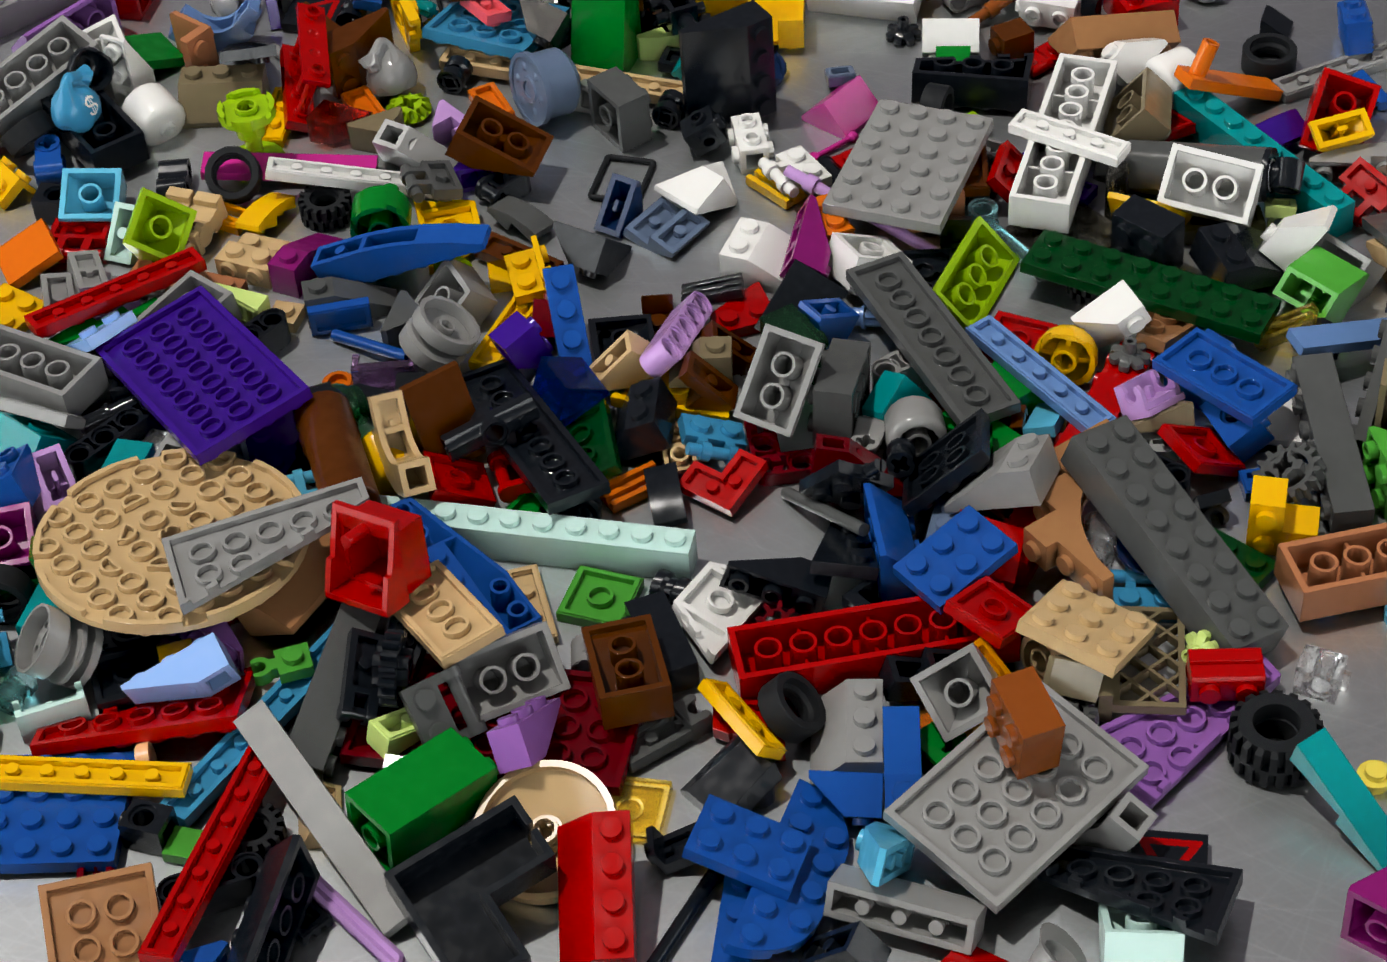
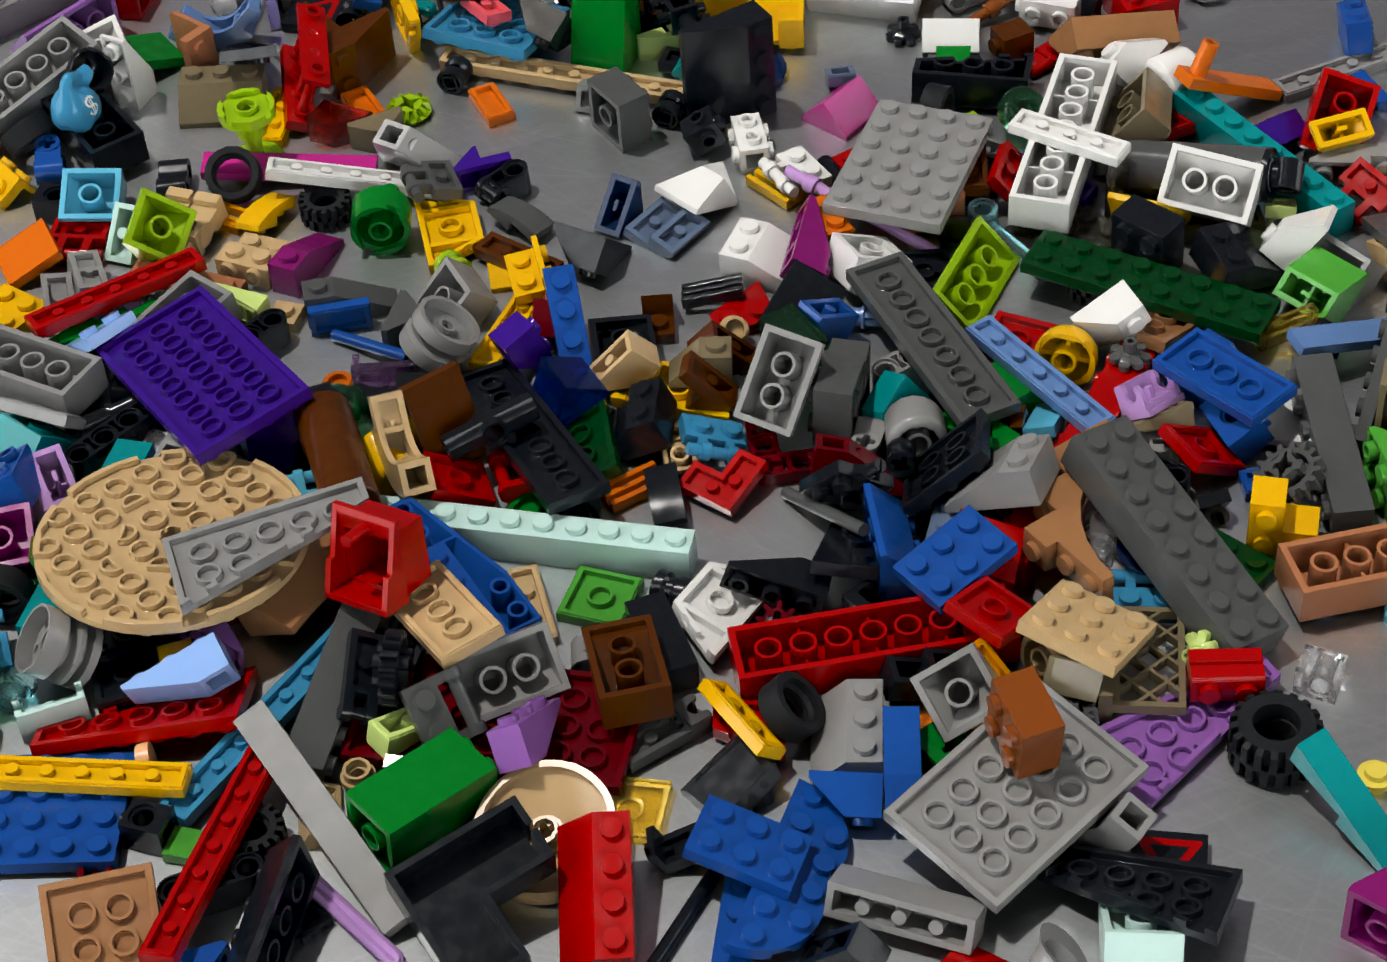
(155, 112): white head -> none
(289, 664): bright green plate -> none
(356, 771): none -> tan plate
(388, 69): light grey piece -> none
(398, 250): blue wedge -> none
(445, 122): lavender slope -> none
(498, 141): reddish brown slope -> none
(544, 85): sand blue wheel -> none
(591, 194): black piece -> none
(676, 334): lavender beam -> none
(736, 325): none -> tan plate
(852, 137): dark pink hinge -> none
(883, 853): medium azure slope -> none
(1015, 100): none -> clear green piece
(1273, 45): black tyre -> none
(1275, 22): black slope -> none

